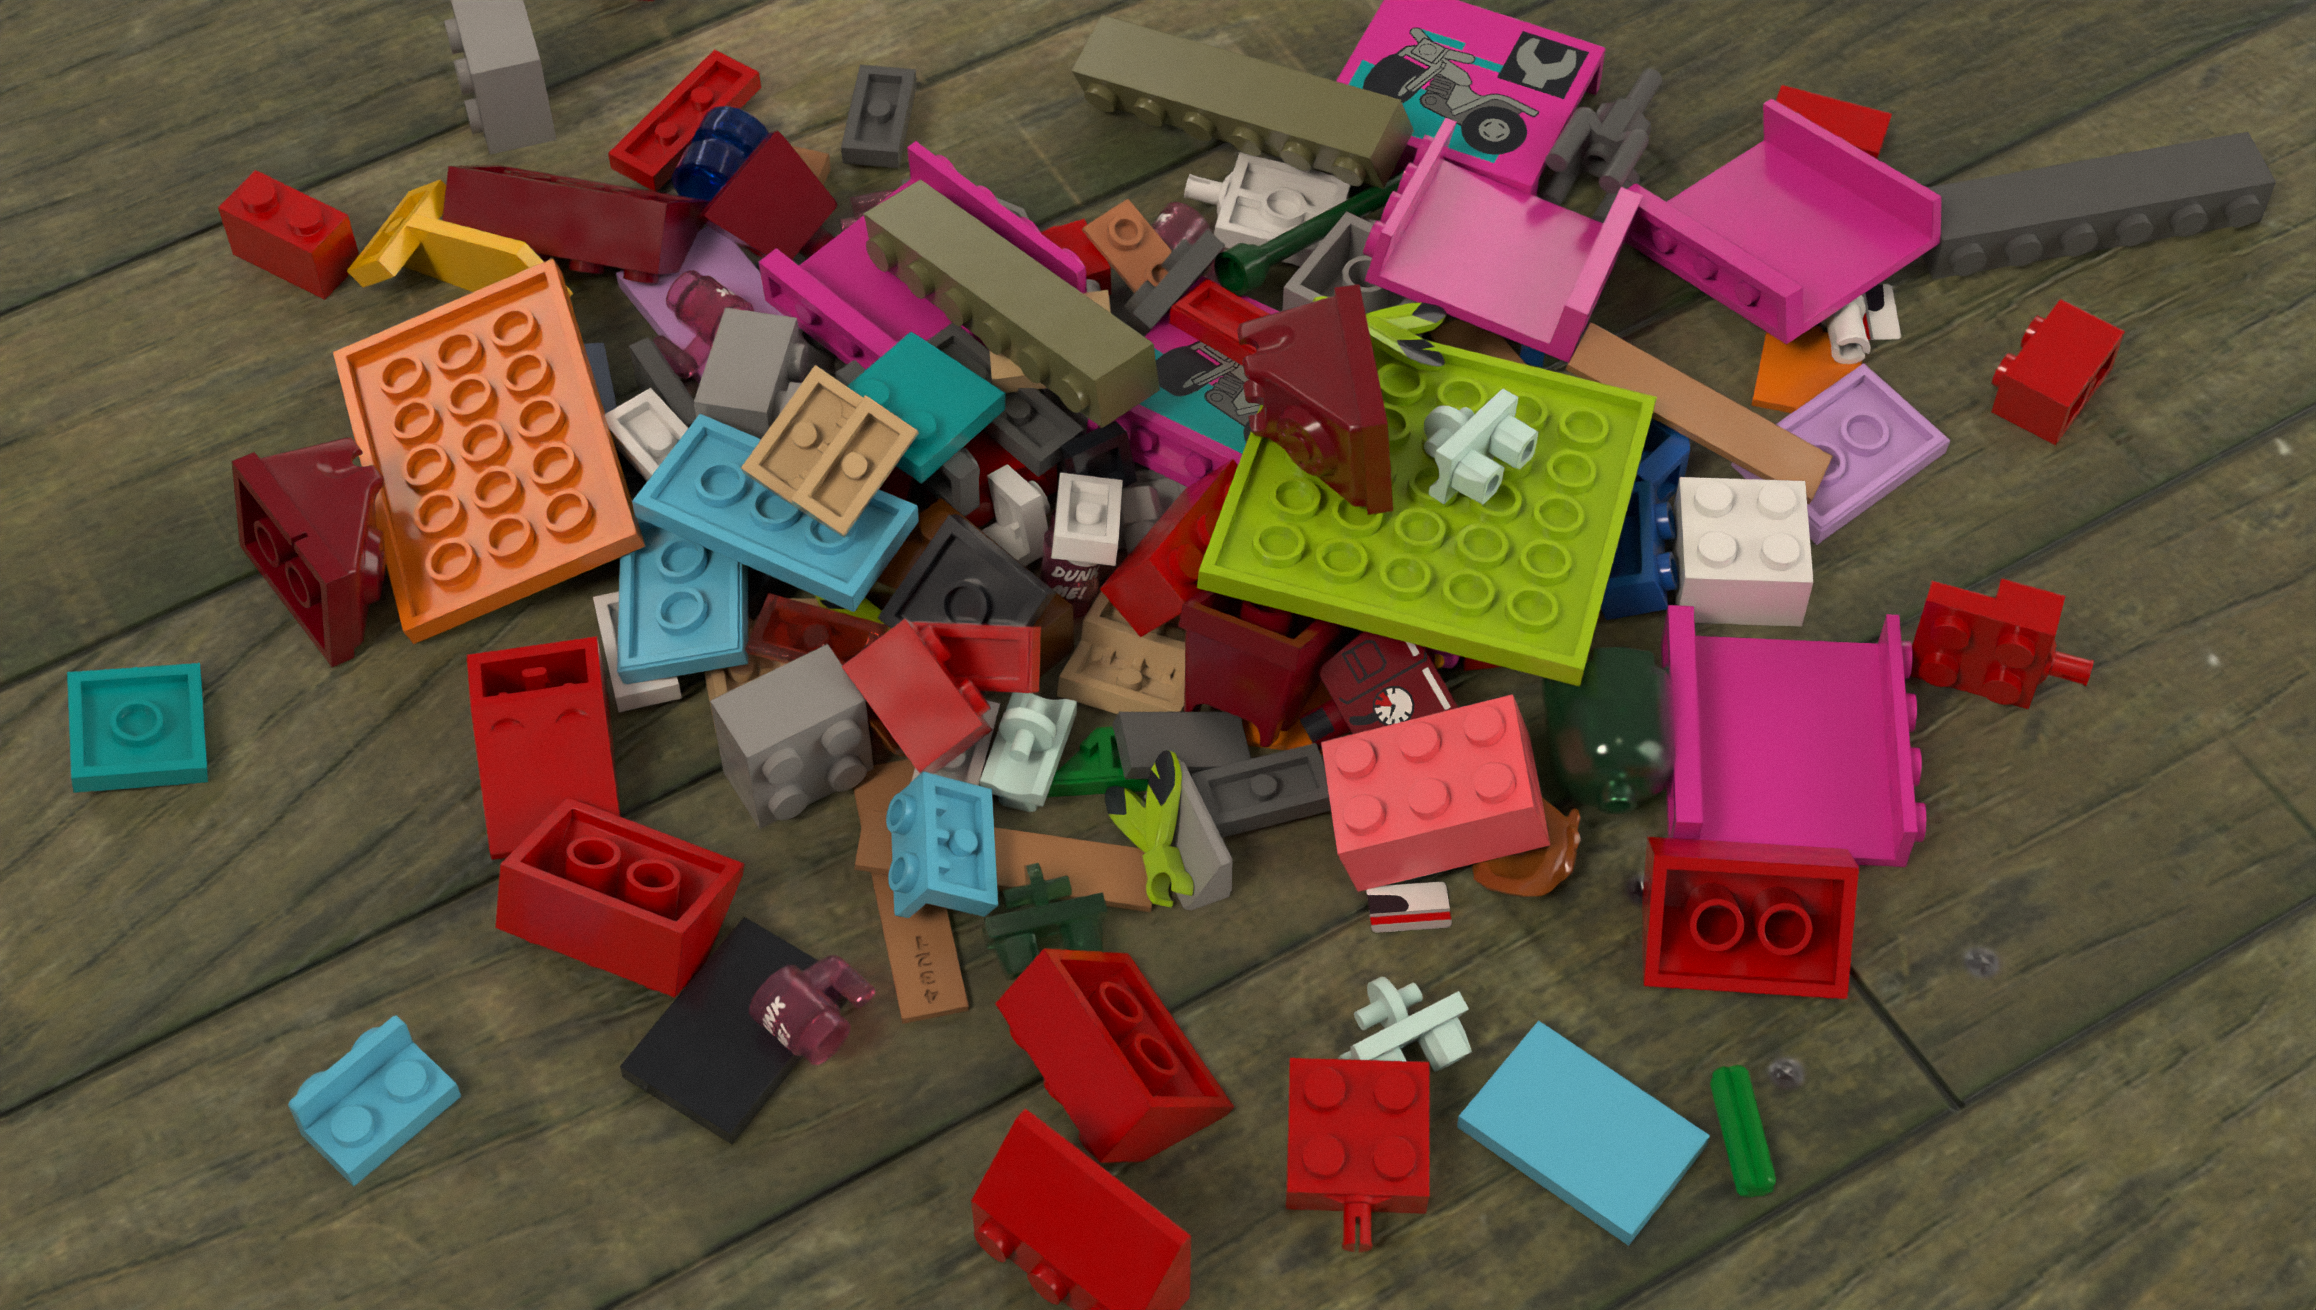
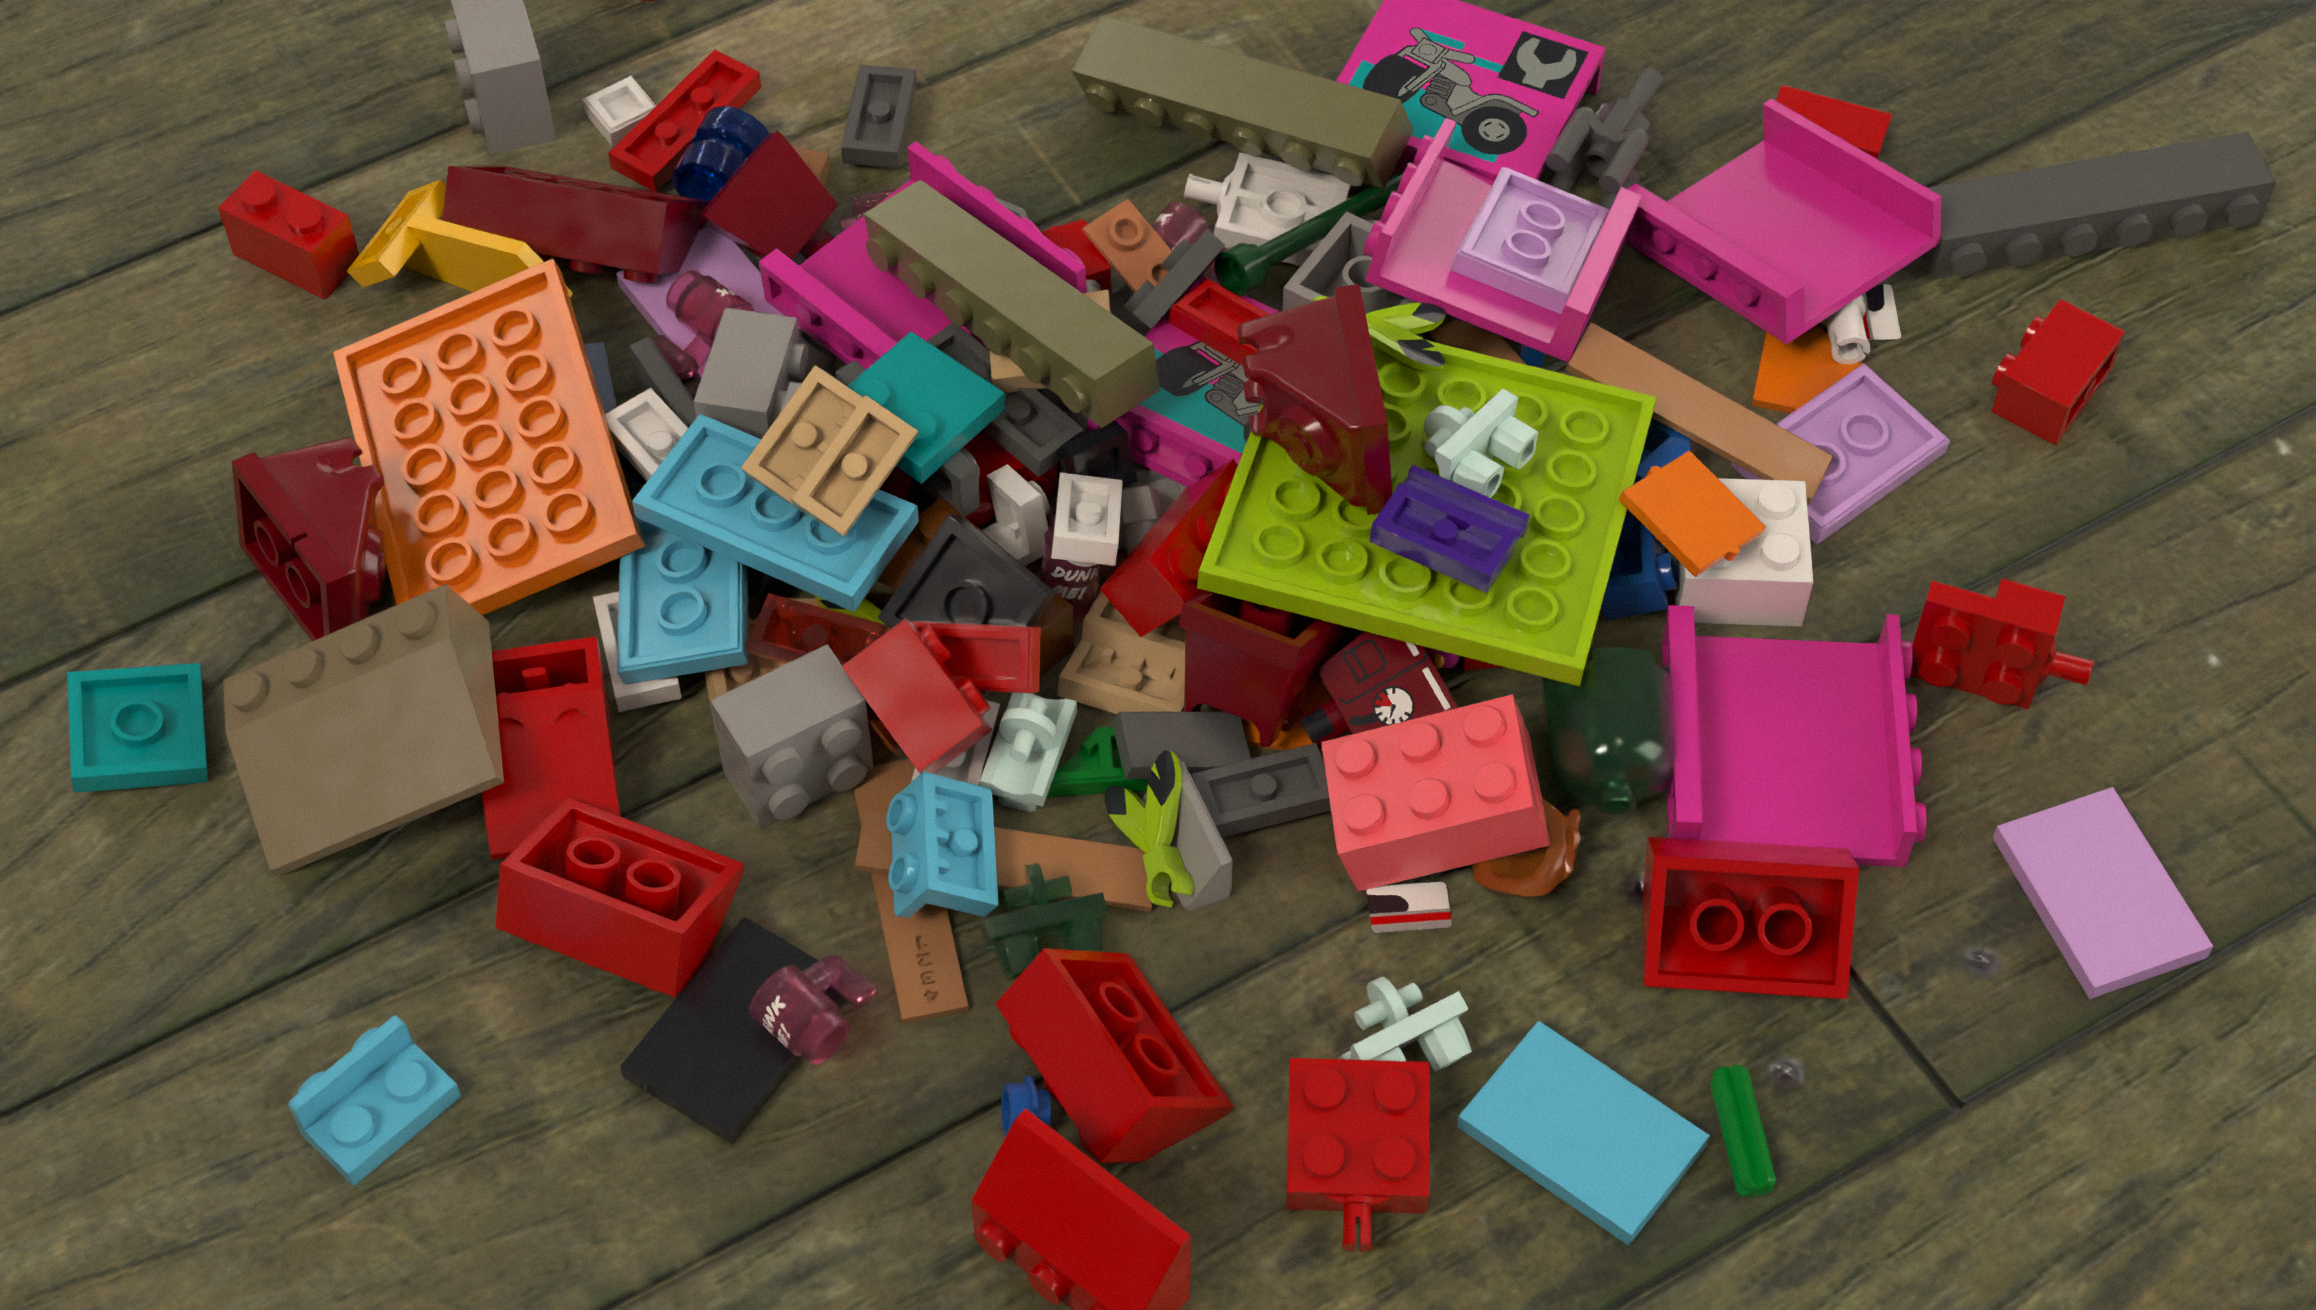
(366, 728): none -> dark tan slope
(618, 109): none -> white tile
(1020, 1096): none -> blue plate
(1449, 528): none -> dark purple plate
(1530, 240): none -> lavender tile
(1692, 513): none -> orange piece
(2102, 892): none -> lavender tile

